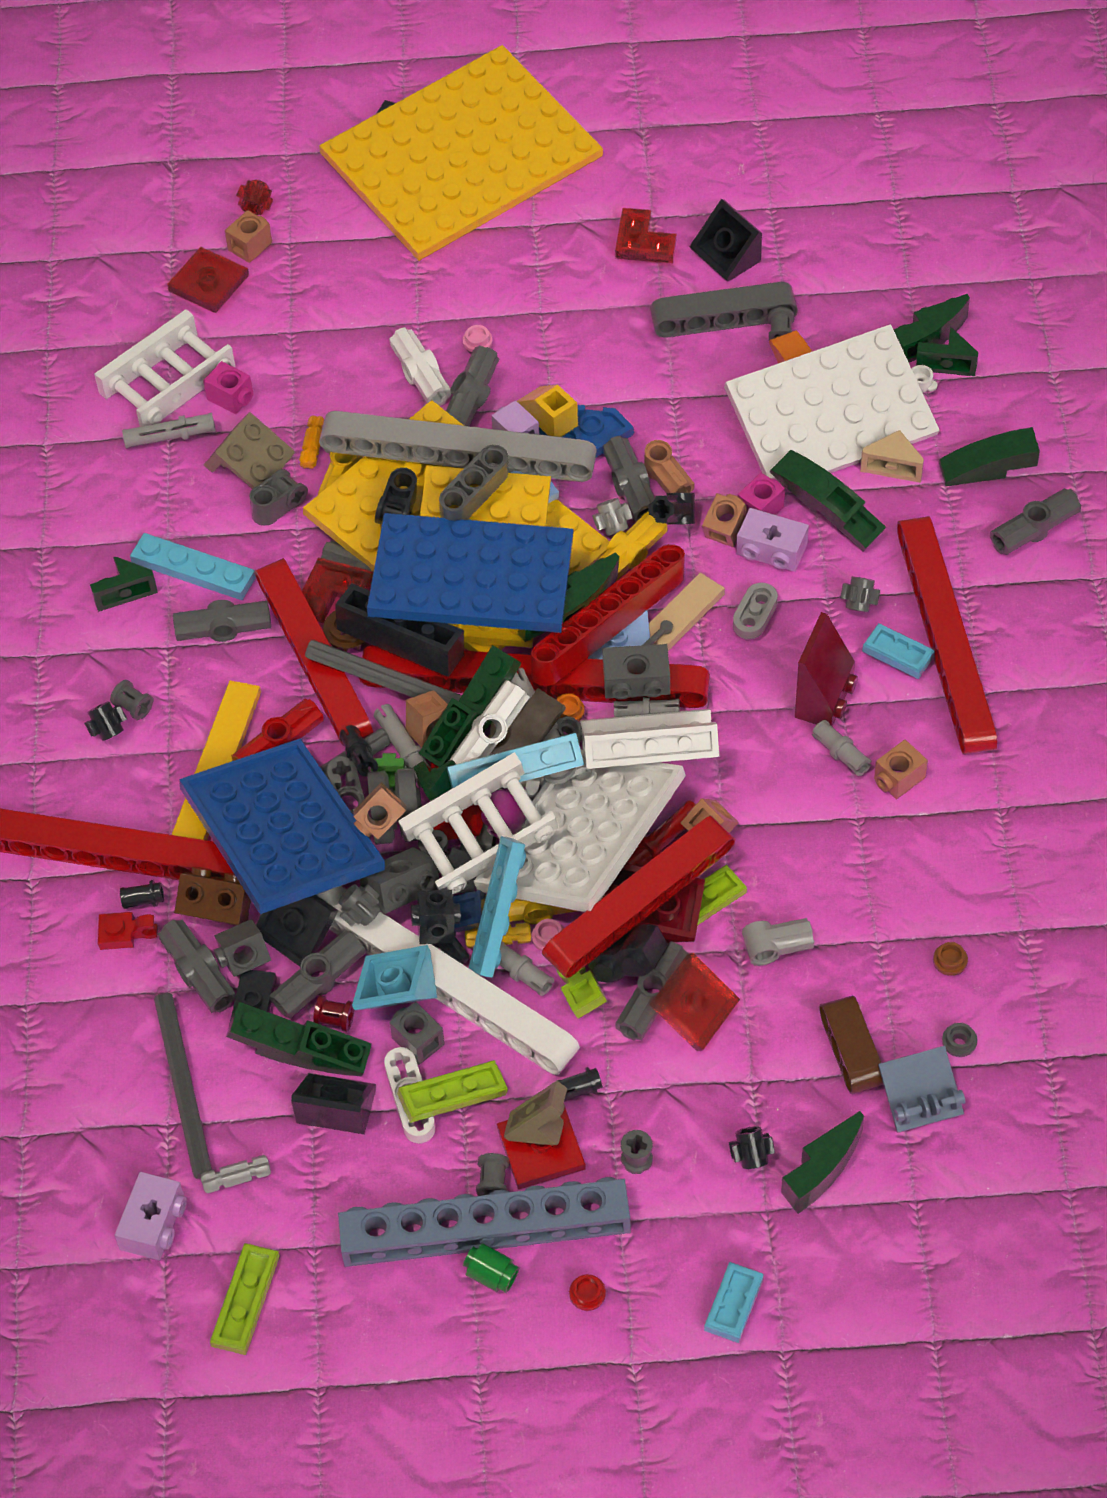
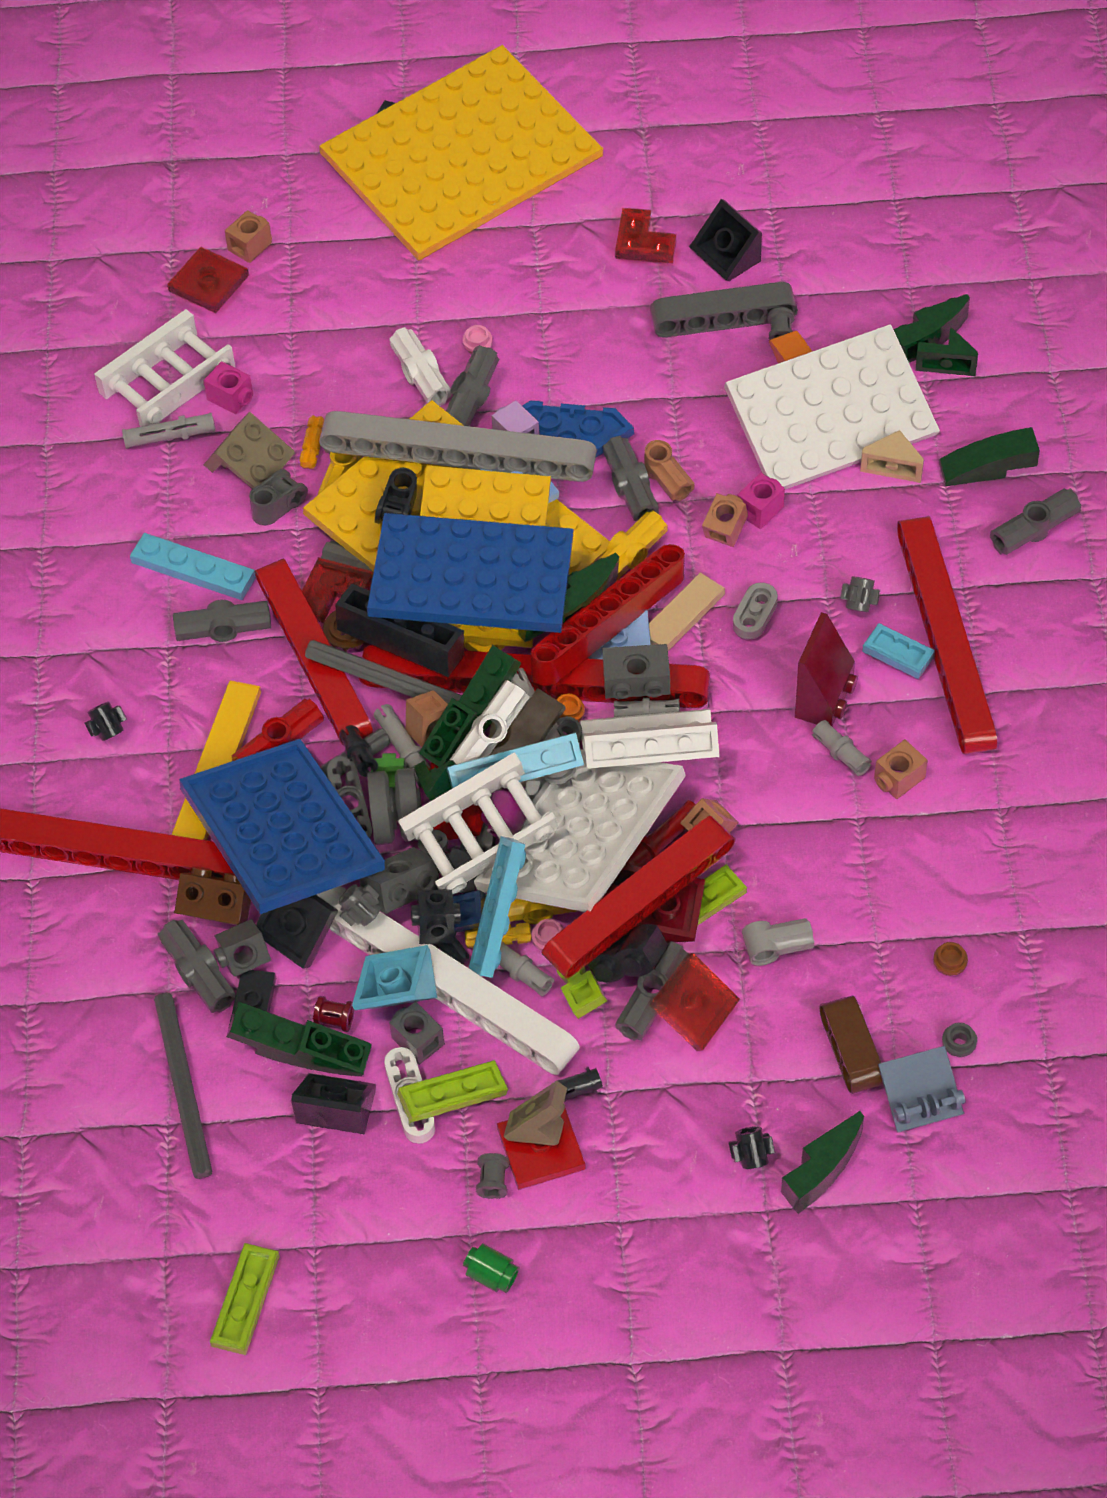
(121, 929): red plate -> none
(129, 585): dark green slope -> none
(131, 699): dark grey bush -> none
(142, 895): black pin -> none
(150, 1197): lavender brick -> none
(235, 1174): light grey axle -> none
(255, 197): clear red gear -> none
(303, 988): dark grey piece -> none
(382, 797): nougat brick -> none
(478, 473): dark grey beam -> none
(501, 1232): sand blue brick -> none
(552, 409): yellow slope -> none
(587, 1292): red plate -> none
(612, 516): light grey gear -> none
(634, 1141): dark grey bush -> none
(665, 628): dark grey hinge -> none
(674, 508): black piece -> none
(734, 1302): medium azure plate -> none
(772, 539): lavender brick -> none
(829, 496): dark green slope -> none
(924, 377): white plate -> none

